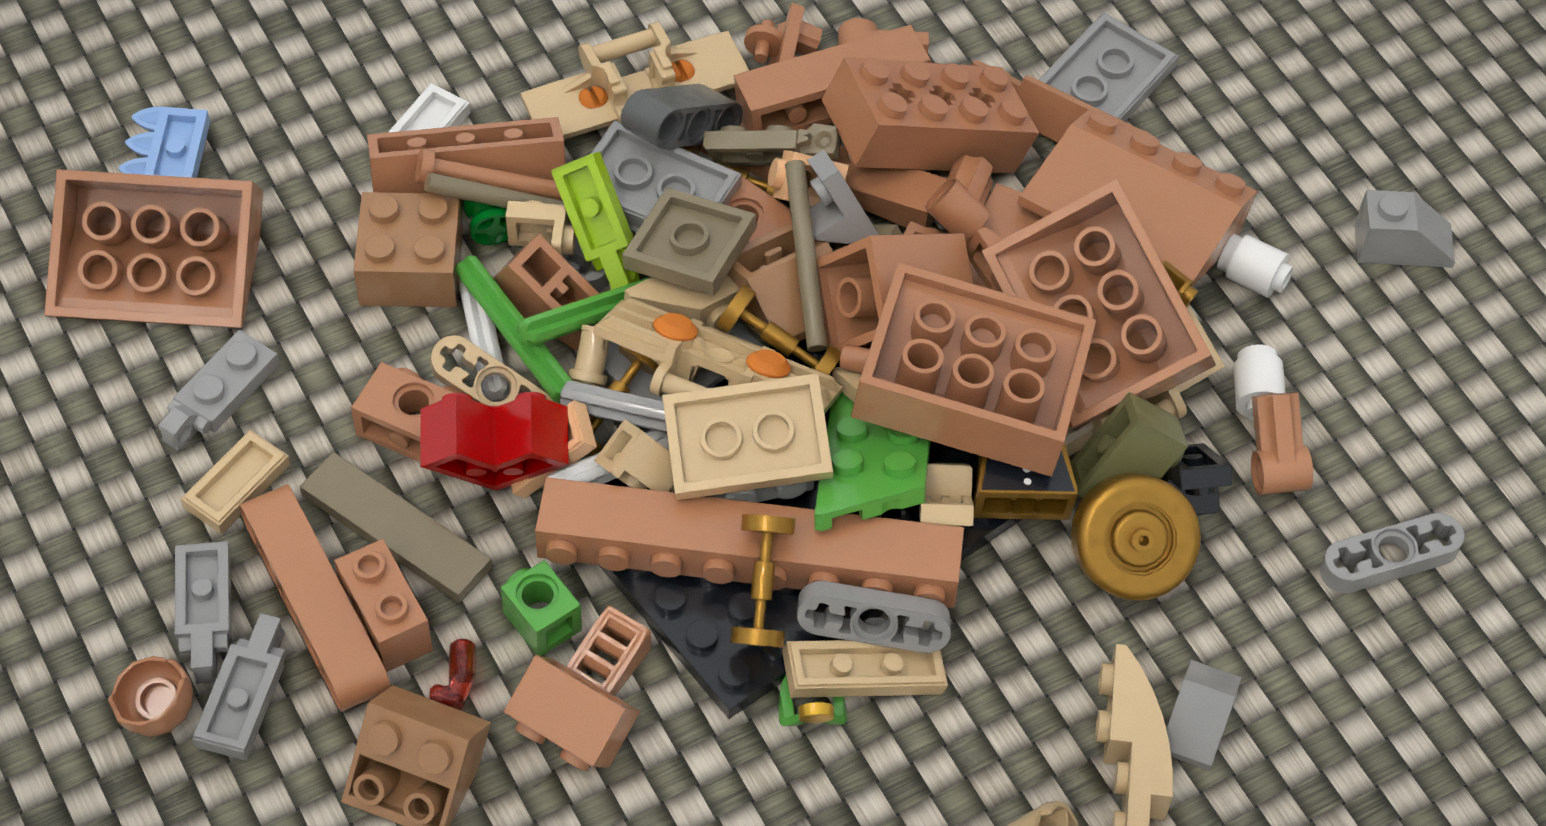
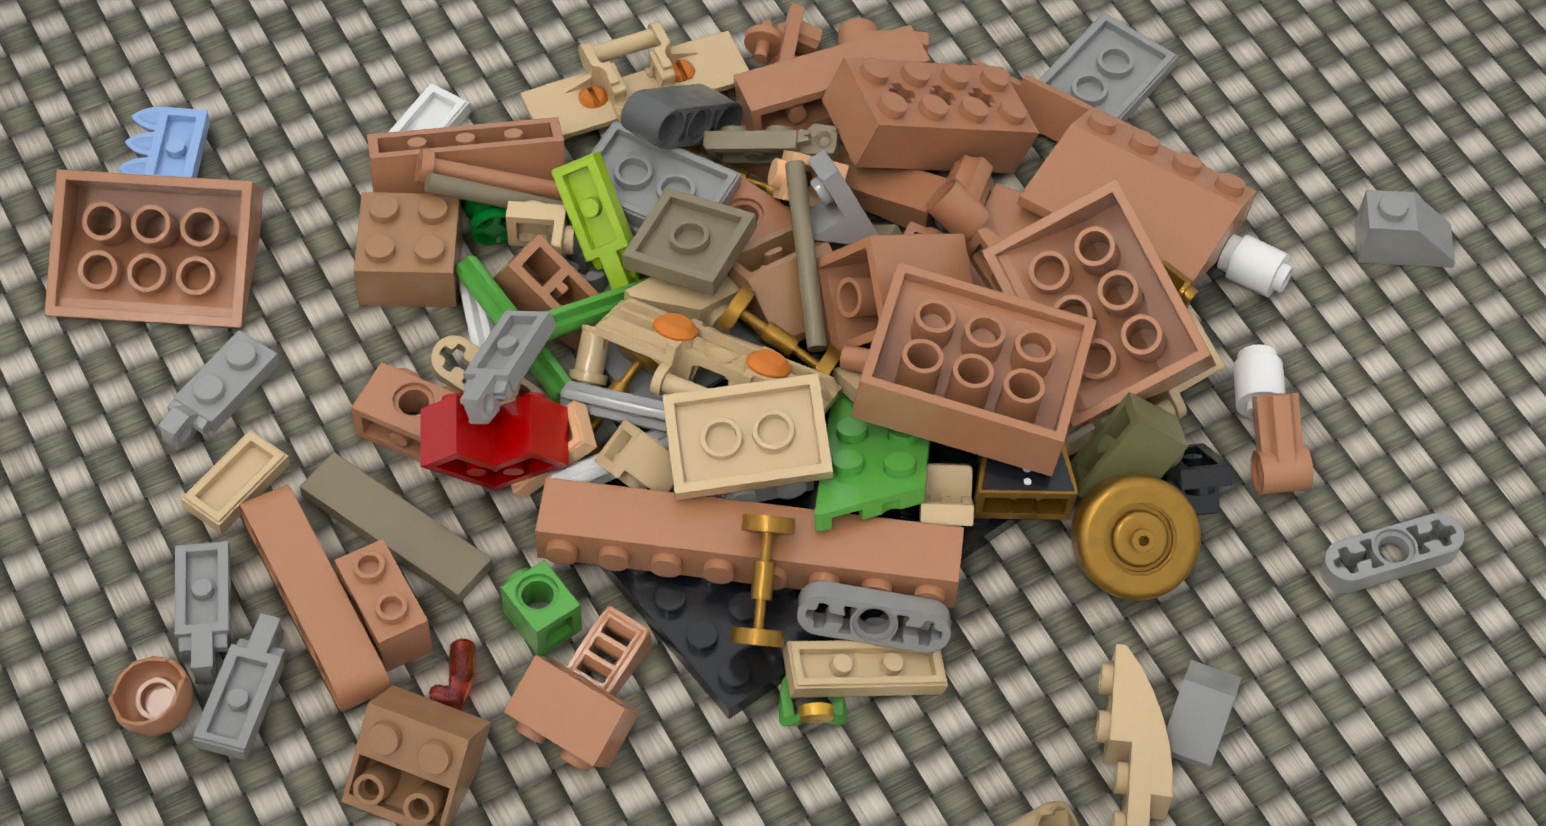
(504, 361): none -> light grey hinge

